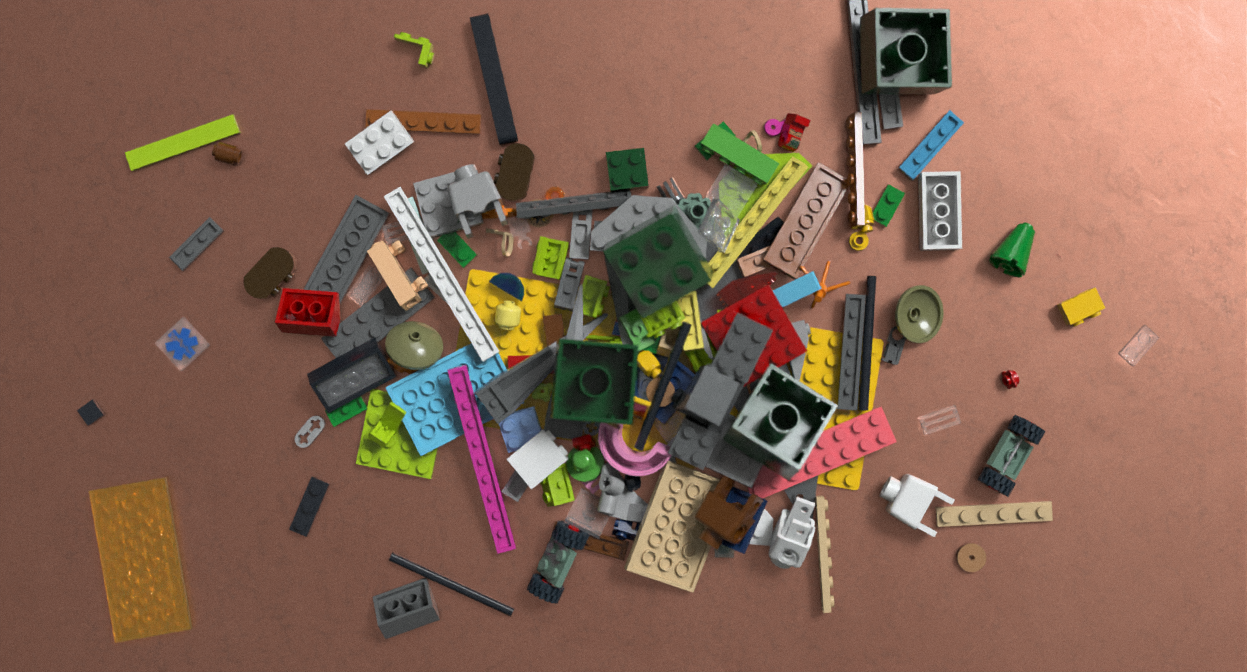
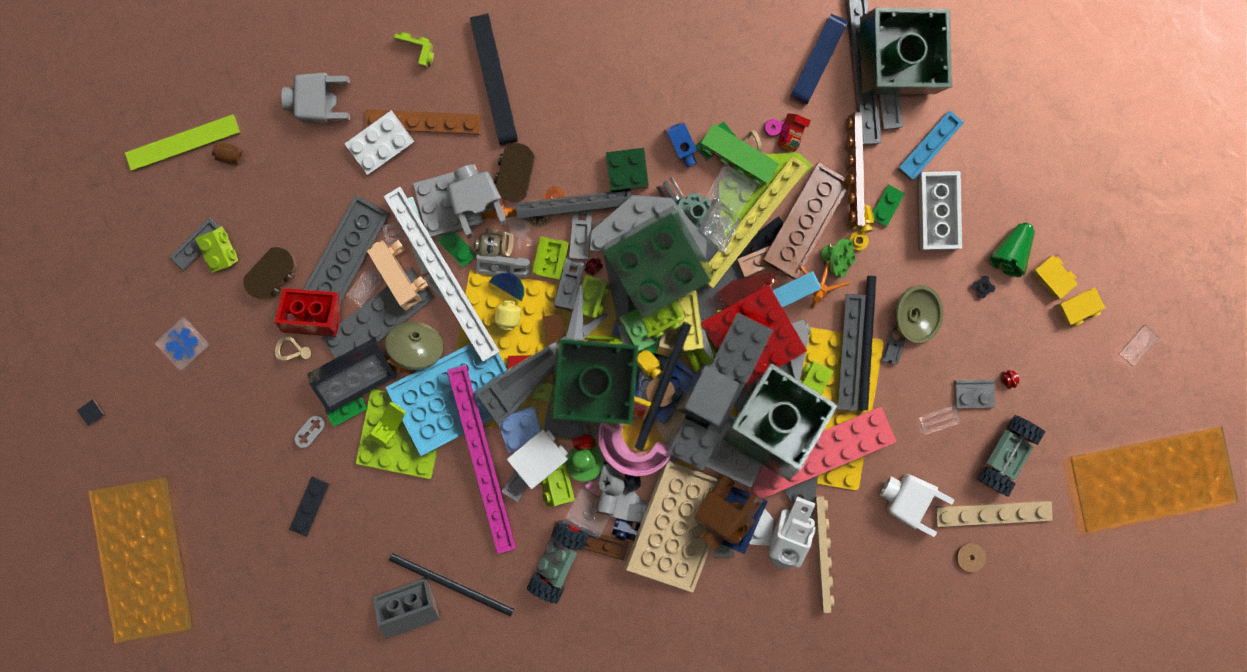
(216, 249): none -> lime bracket
(303, 352): none -> tan piece
(313, 98): none -> light grey piece
(488, 245): none -> dark tan head
(499, 265): none -> light grey hinge
(593, 266): none -> dark red plate
(677, 135): none -> blue torso
(816, 376): none -> lime bracket
(819, 58): none -> dark blue beam
(840, 256): none -> bright green plate
(974, 393): none -> flat silver plate
(988, 286): none -> black plate
(1055, 277): none -> yellow brick
(1154, 479): none -> clear yellow plate

